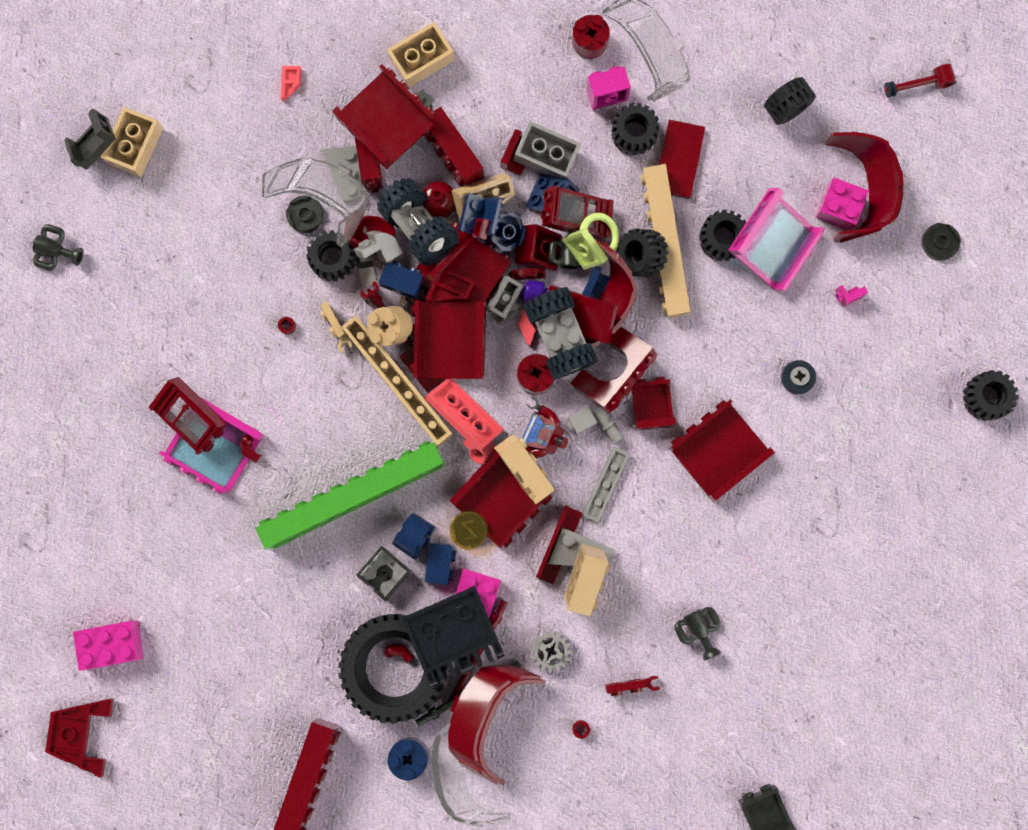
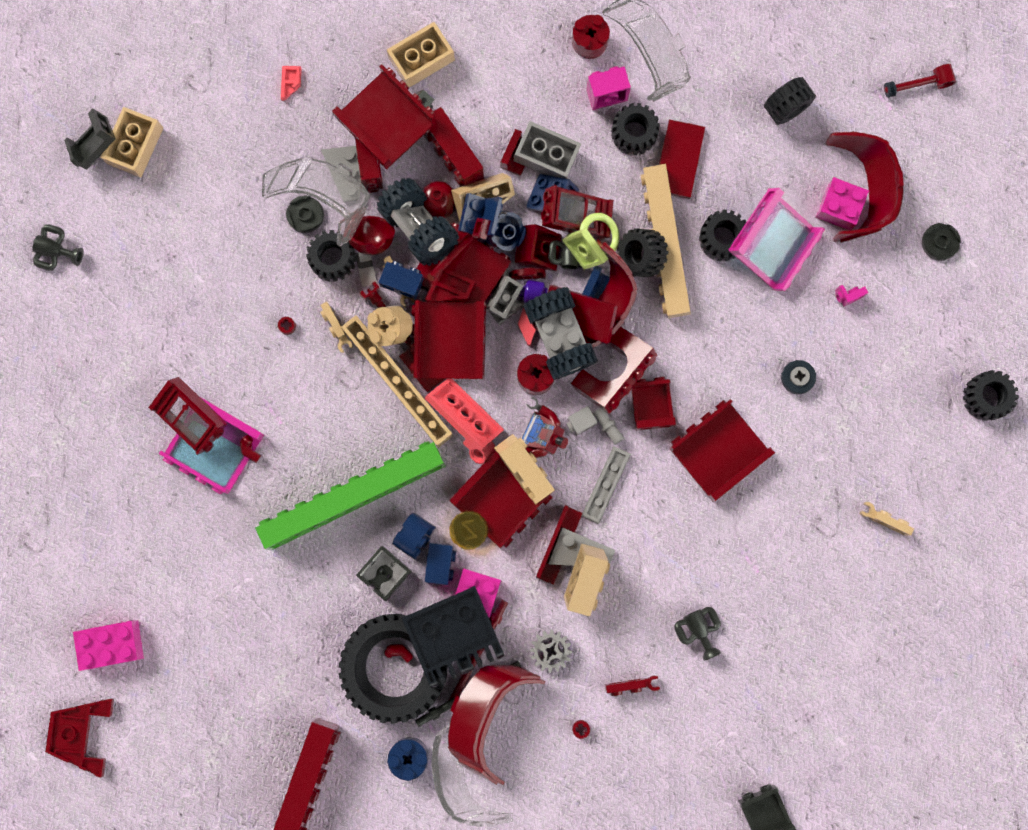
(381, 243): light grey brick -> none
(884, 518): none -> tan plate

